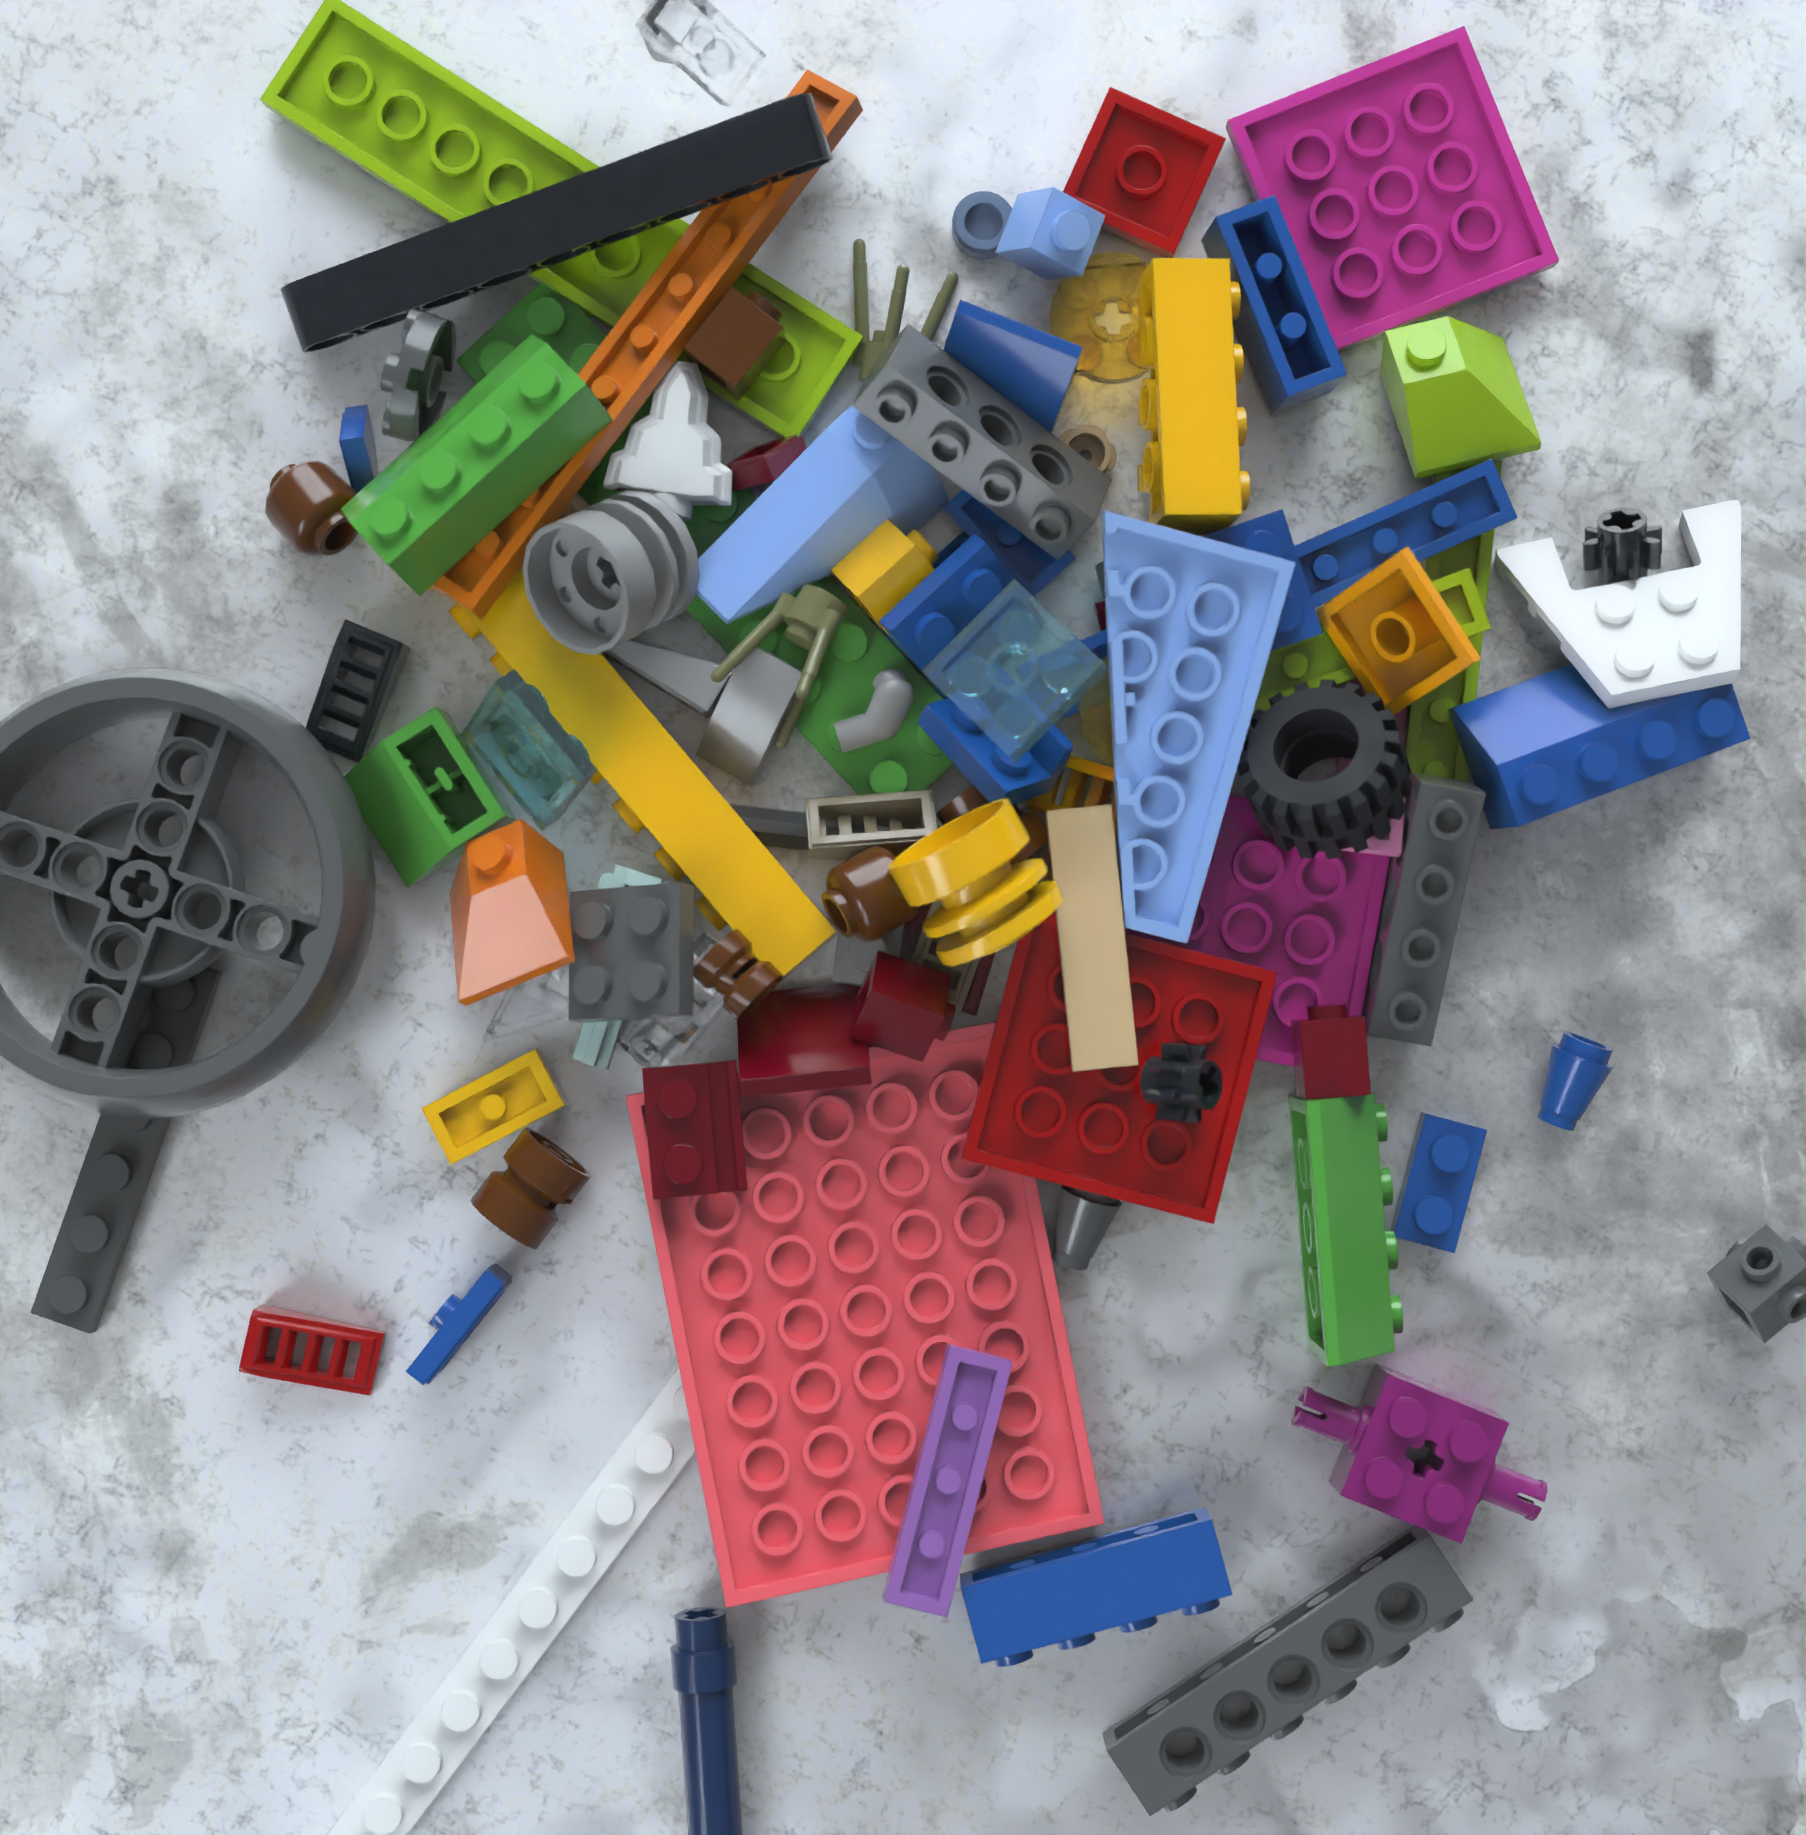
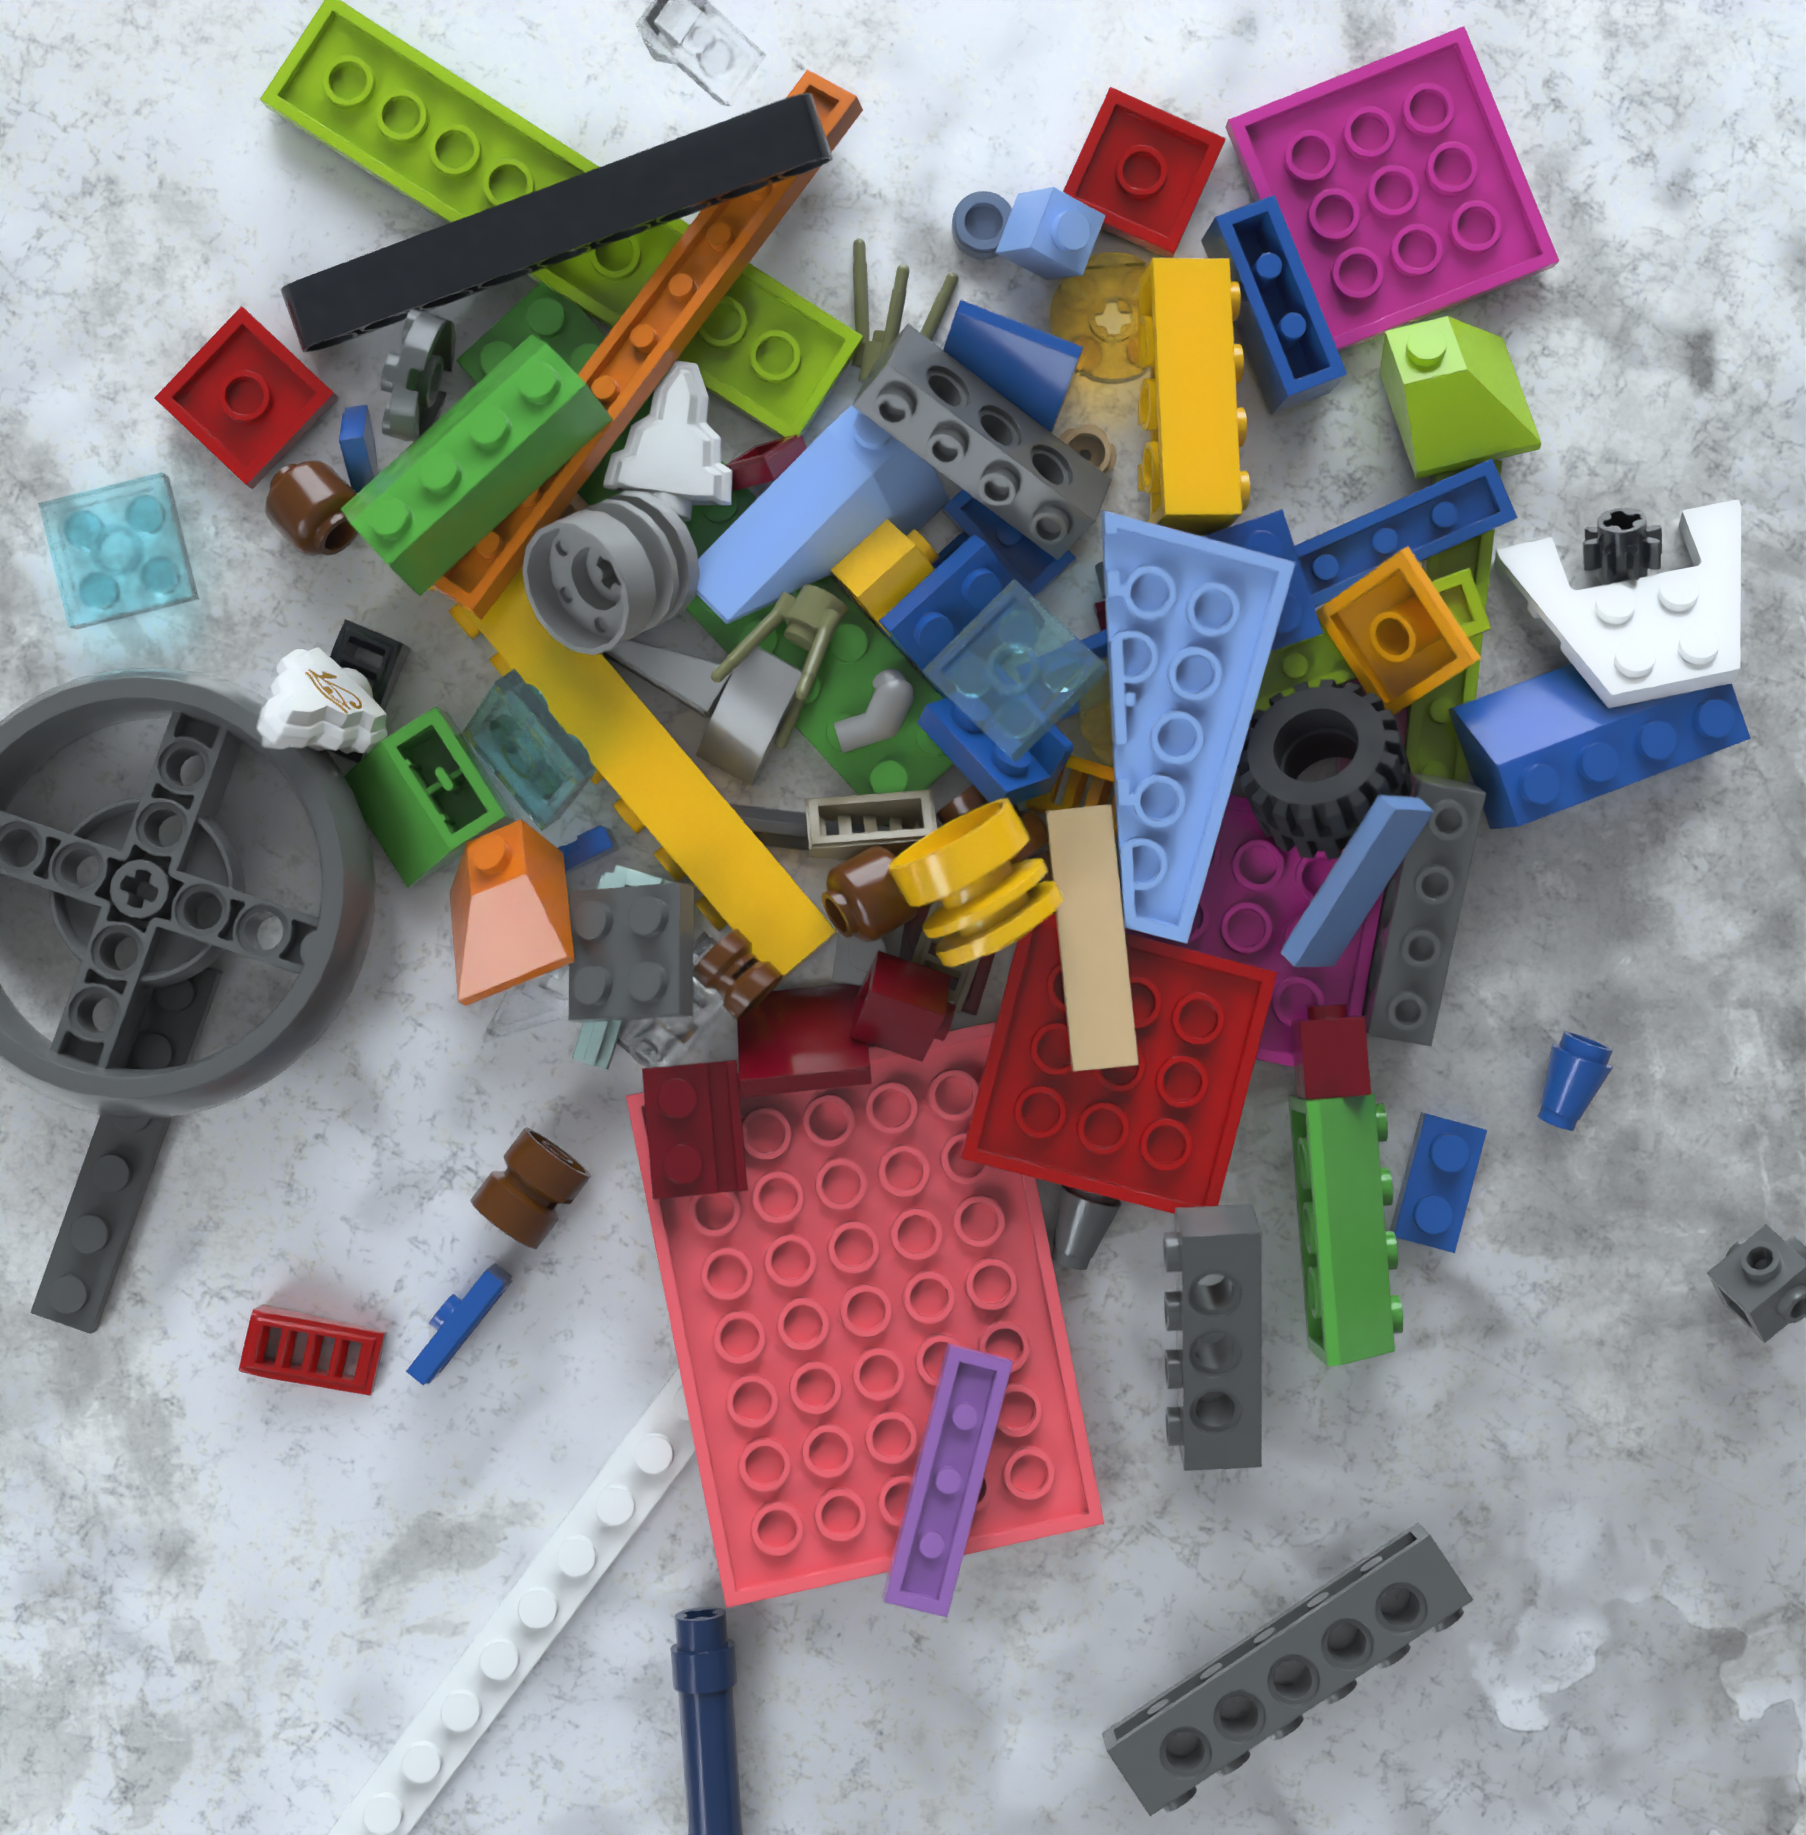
(118, 551): none -> clear light blue plate
(246, 397): none -> red plate
(320, 706): none -> white rock
(494, 1106): yellow plate -> none
(588, 848): none -> blue tile
(737, 341): reddish brown brick -> none
(1094, 1587): blue brick -> none
(1181, 1082): black gear -> none
(1227, 1429): none -> dark grey brick
(1356, 881): none -> medium blue tile
(1432, 1491): magenta brick -> none

